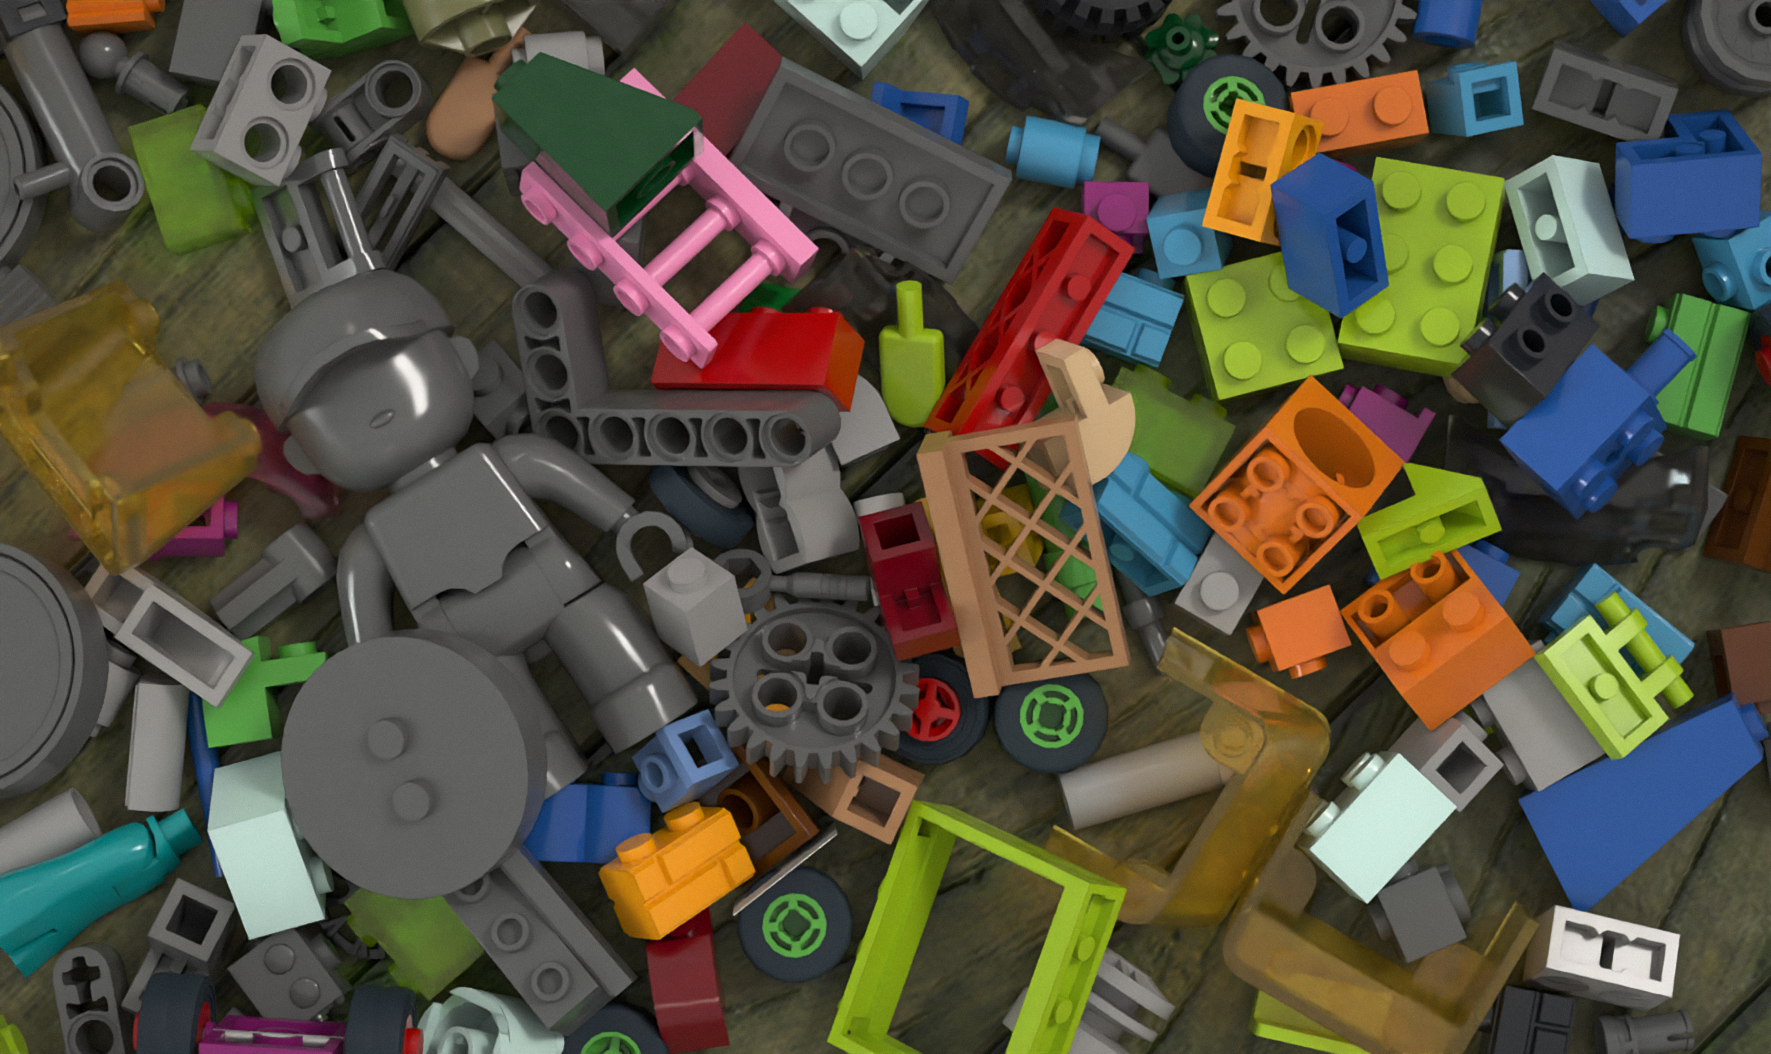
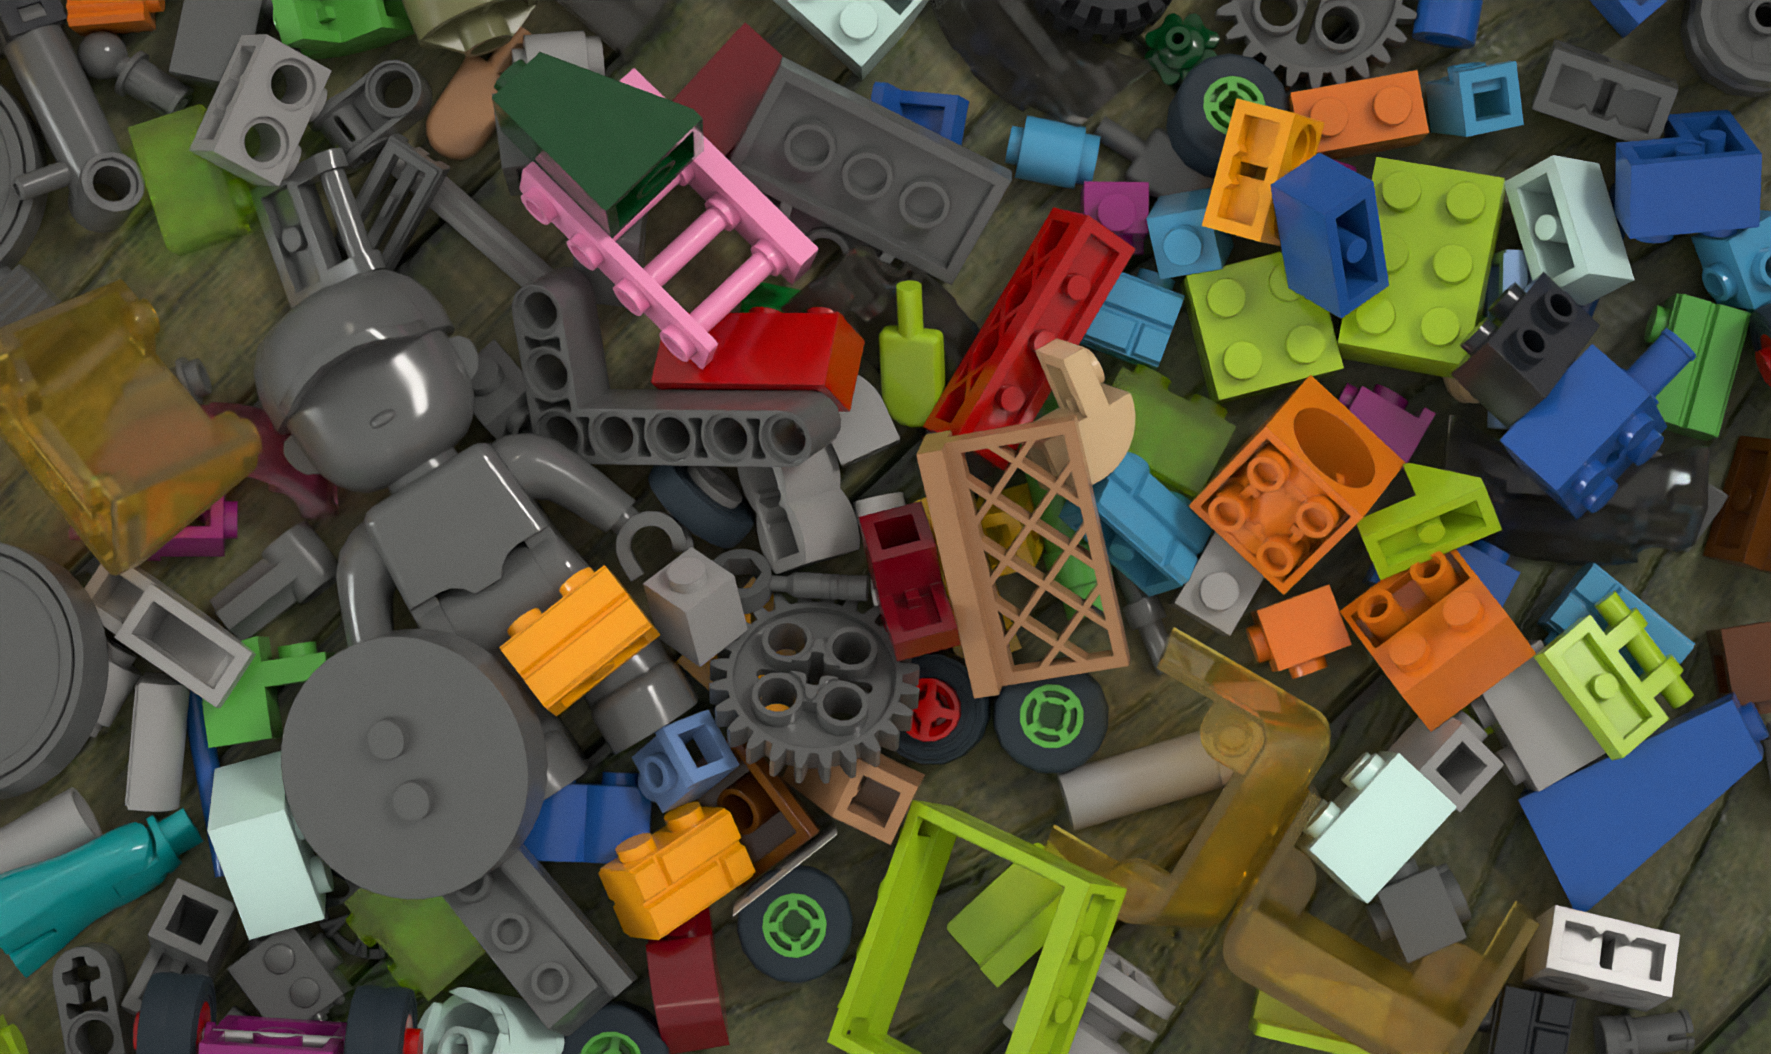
(577, 638): none -> light orange brick
(1007, 921): none -> lime panel

